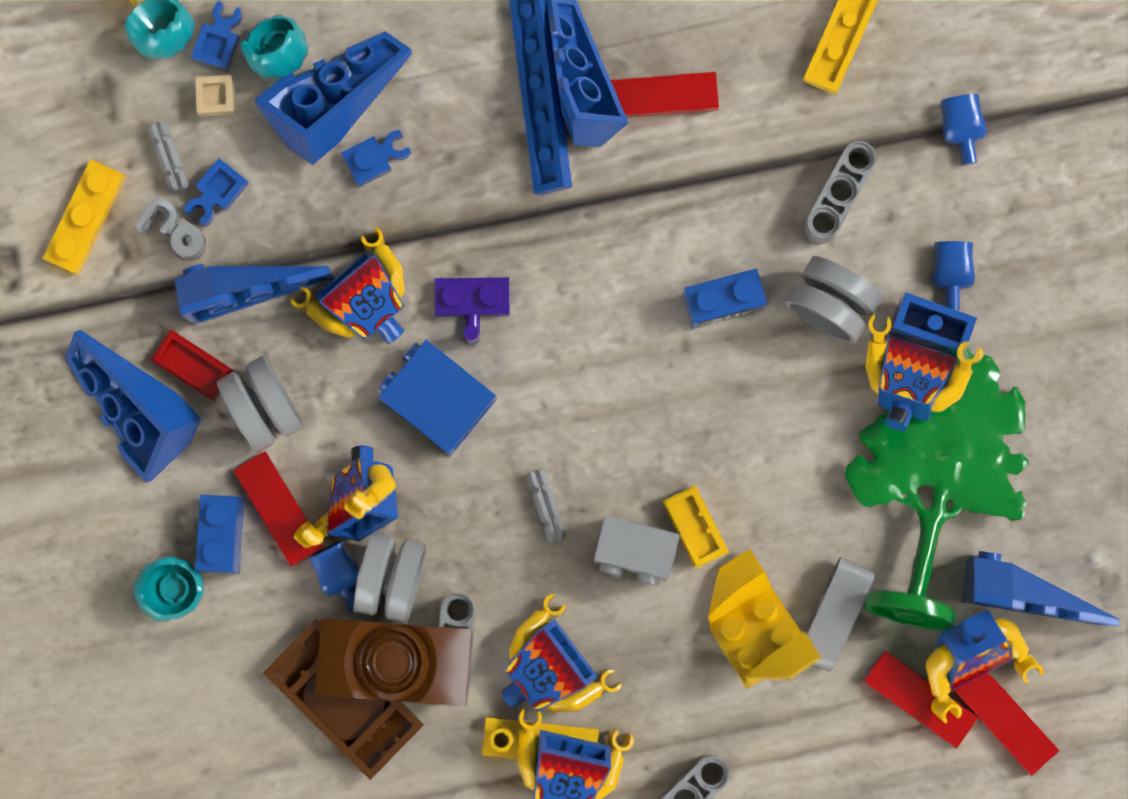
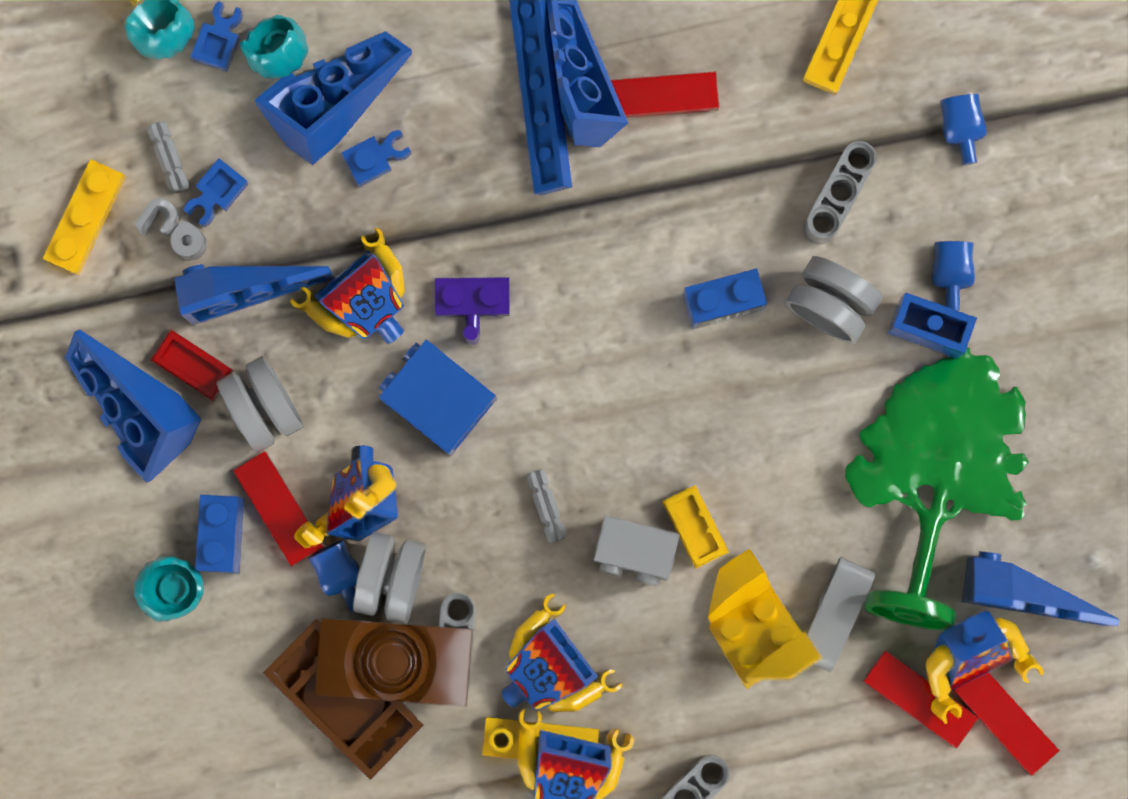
(215, 95): tan plate -> none
(914, 377): torso -> none

